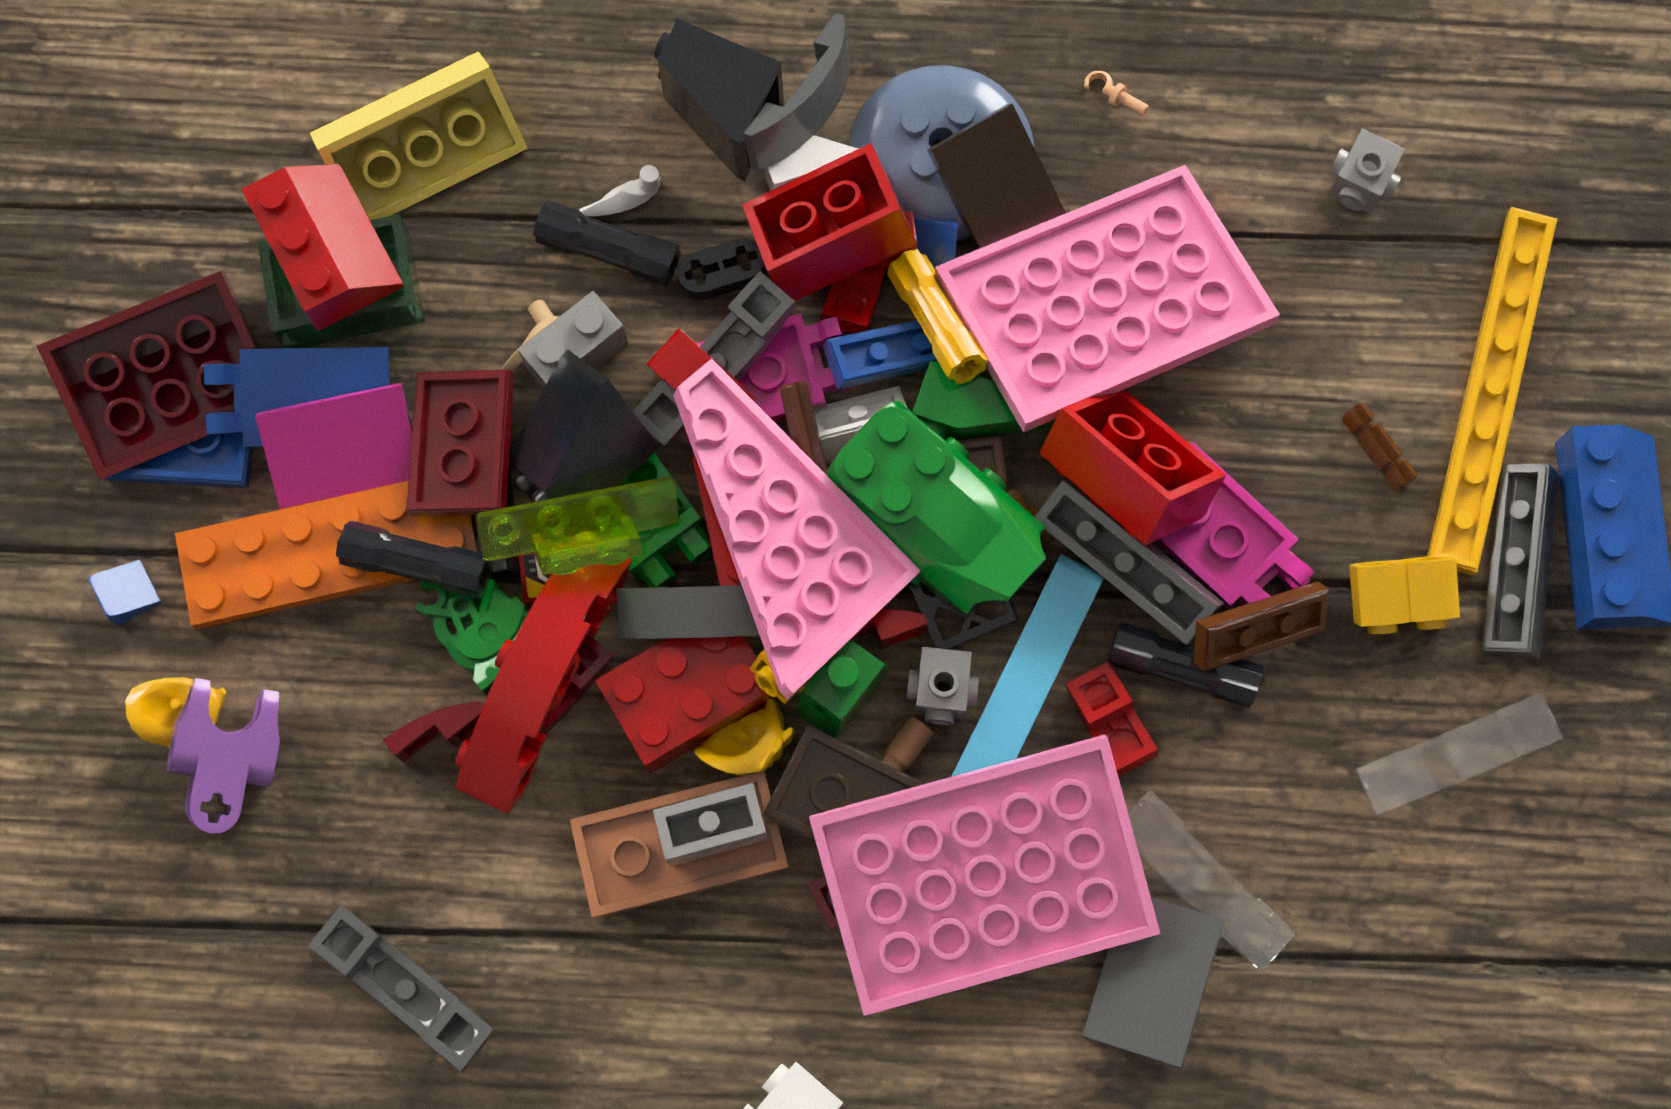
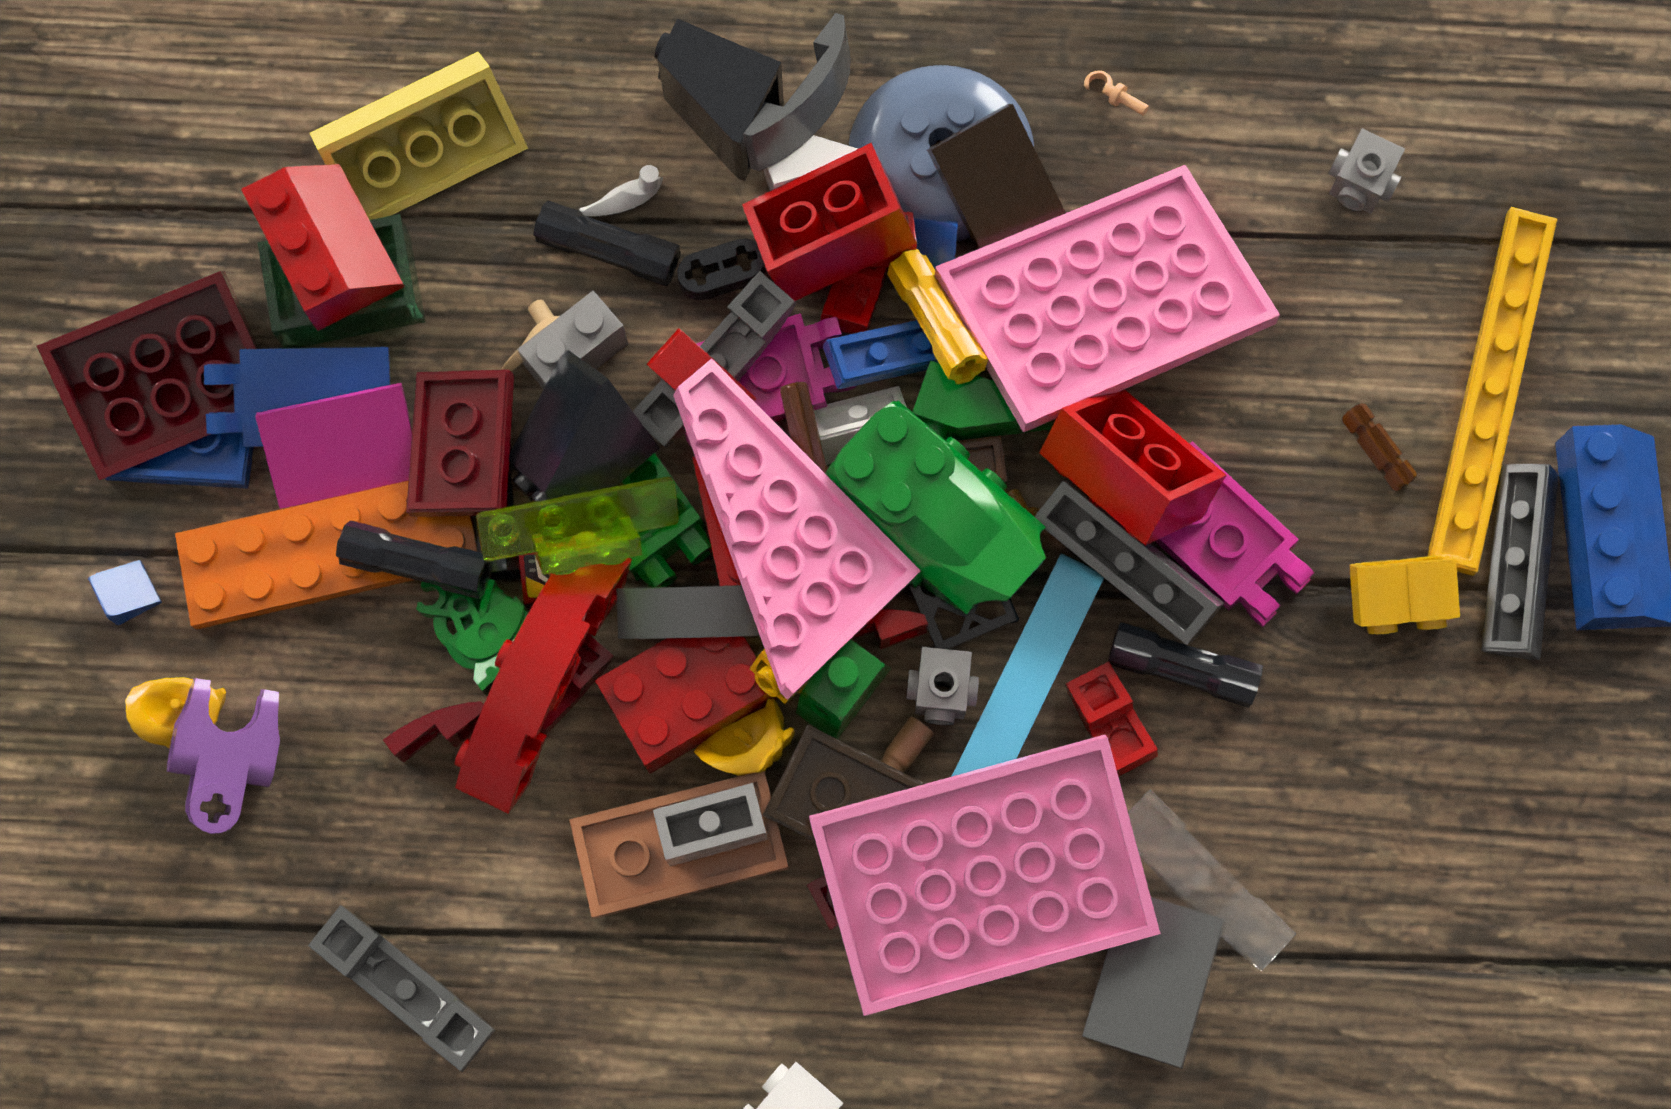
(1260, 626): reddish brown tile -> none
(1459, 754): clear slope -> none

